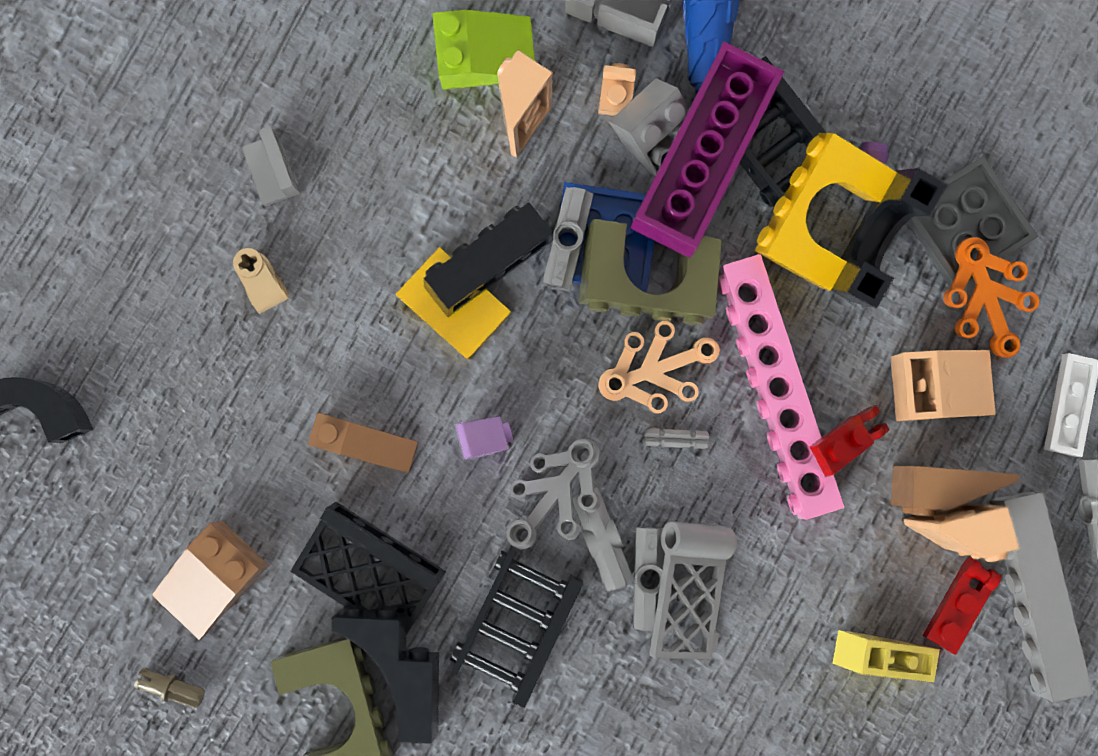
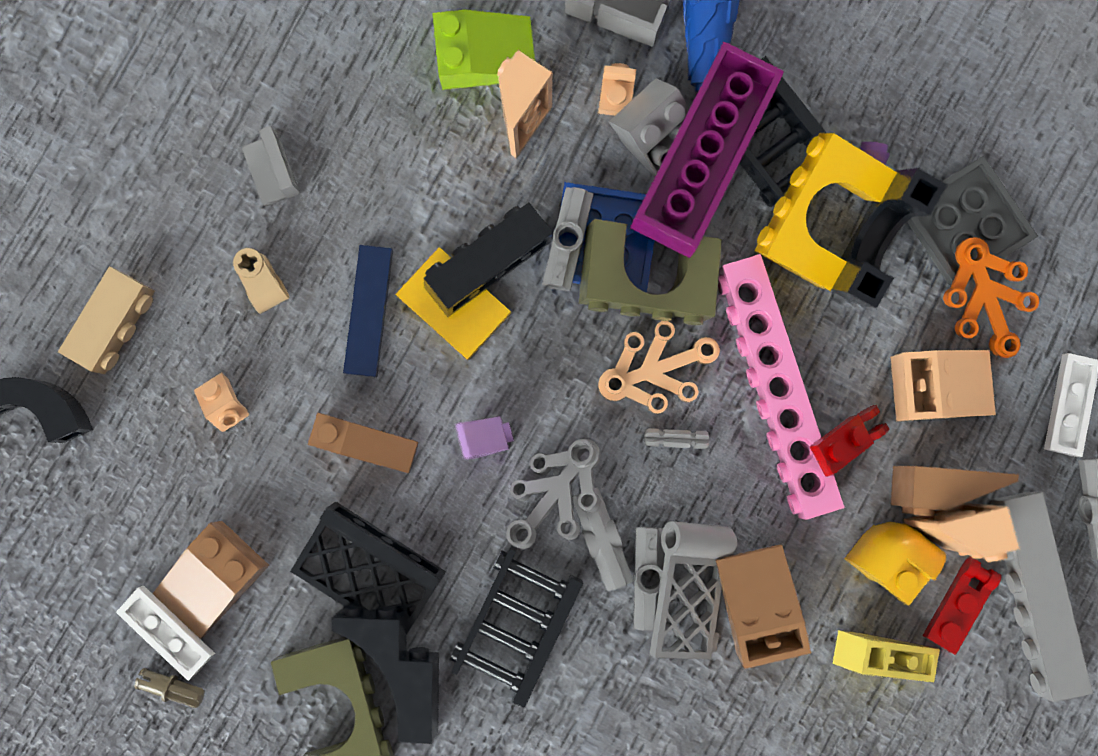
(107, 321): none -> tan brick
(165, 632): none -> white plate
(220, 403): none -> light nougat bracket
(368, 311): none -> dark blue tile
(762, 607): none -> medium nougat slope
(897, 559): none -> yellow brick

